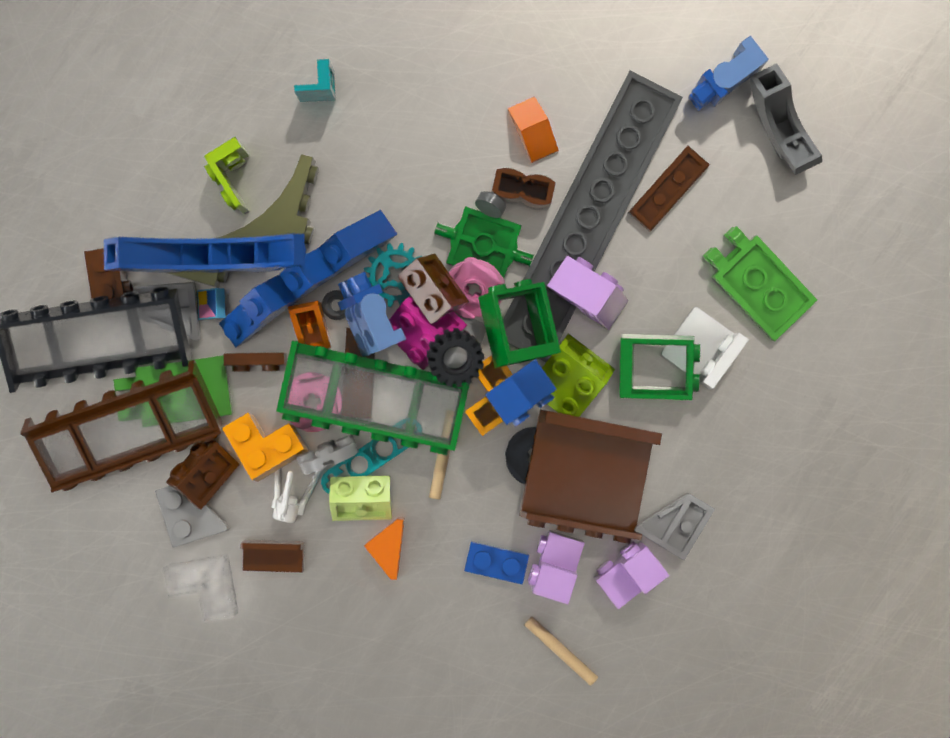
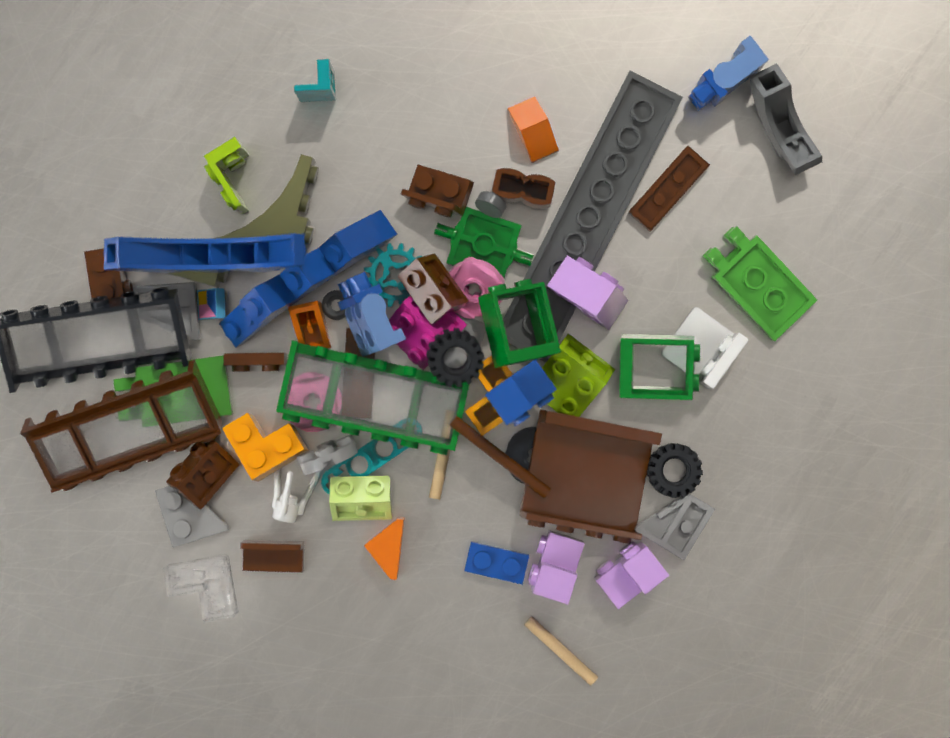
(438, 190): none -> reddish brown bracket
(499, 456): none -> reddish brown bar
(692, 465): none -> black tyre

